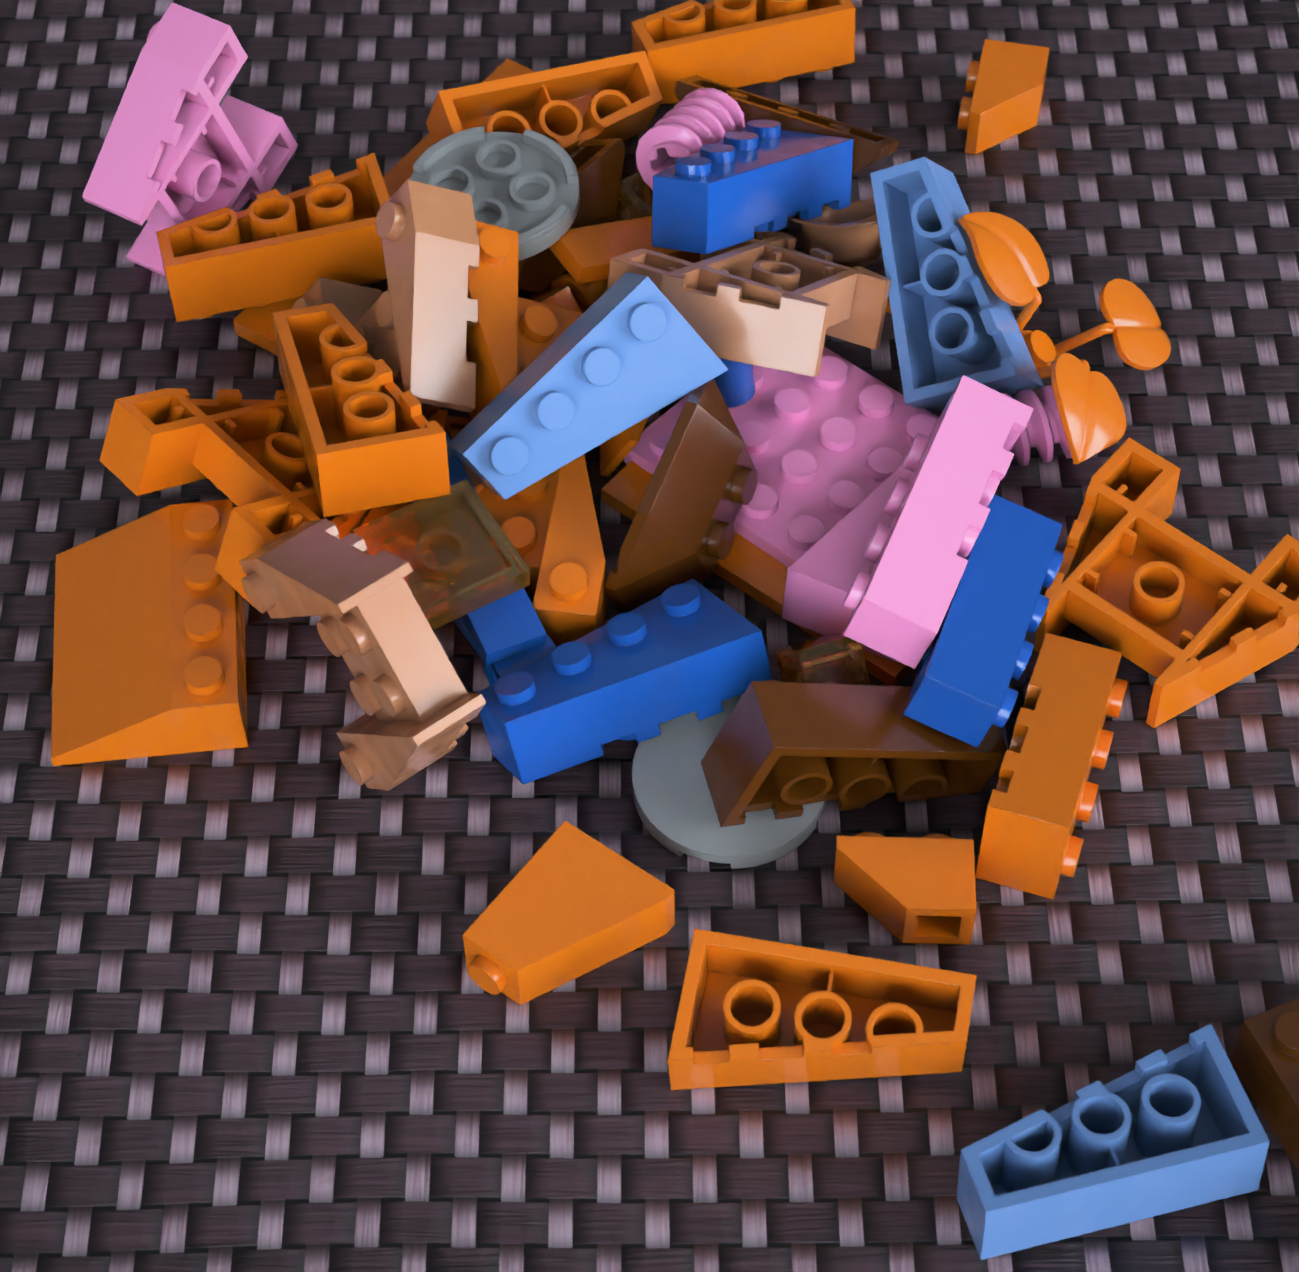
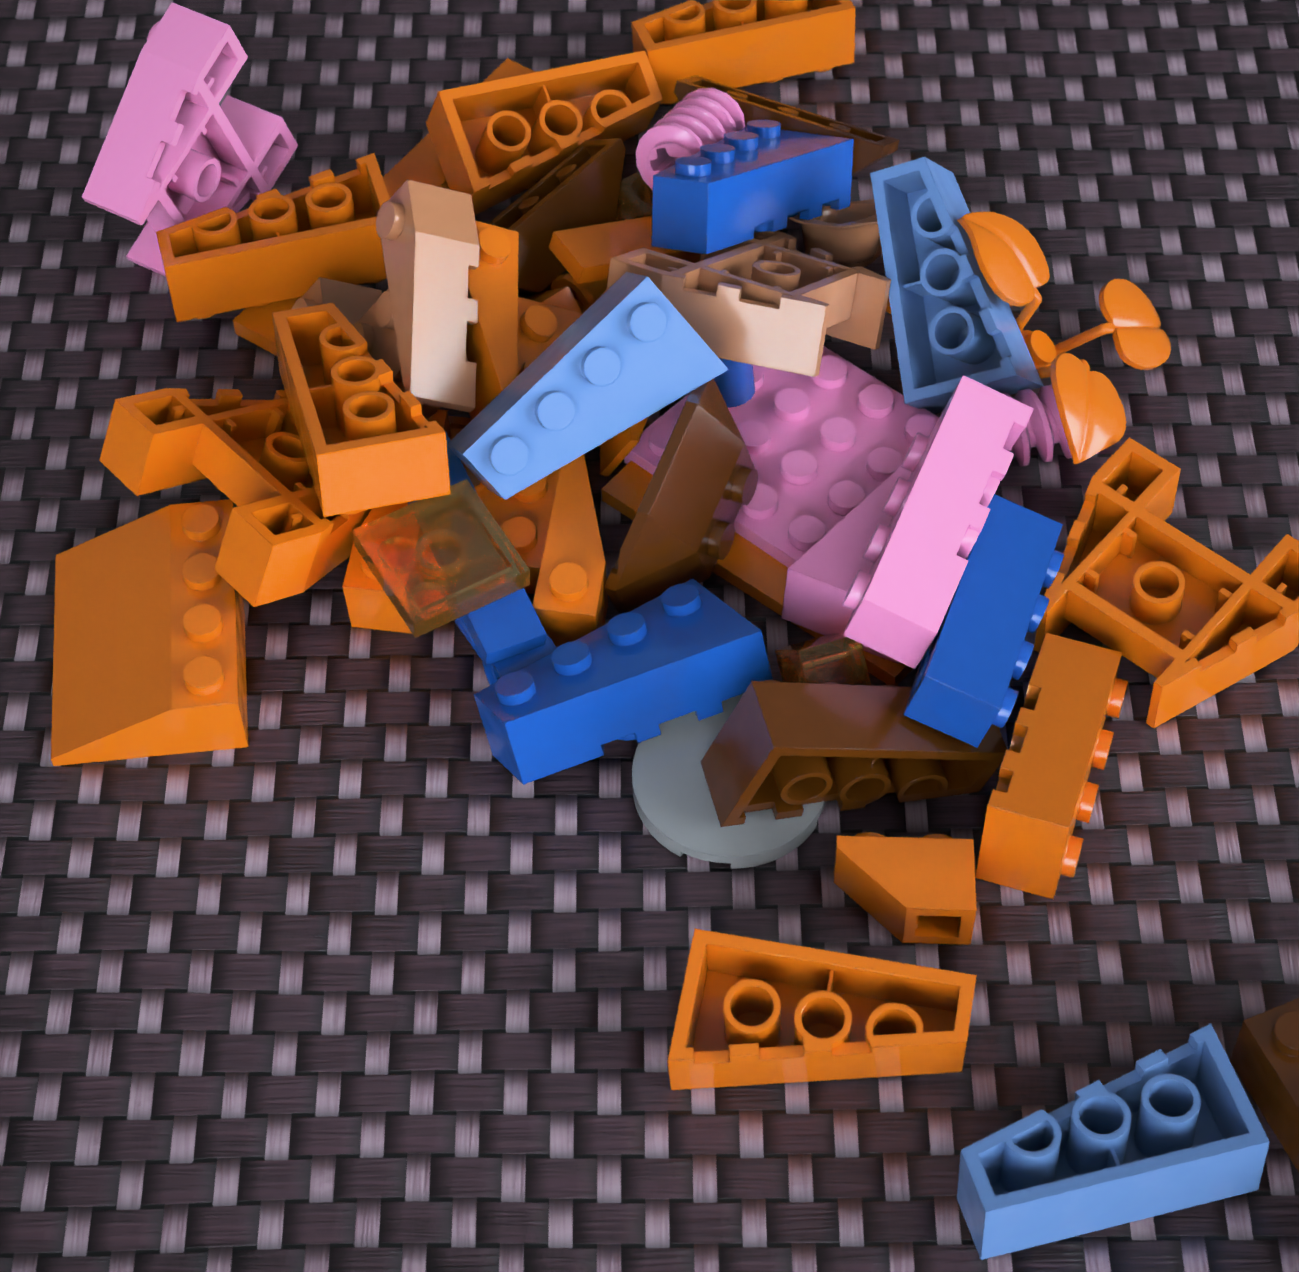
(377, 626): nougat wedge -> none
(513, 182): light grey tile -> none
(565, 917): orange slope -> none
(1005, 92): orange slope -> none

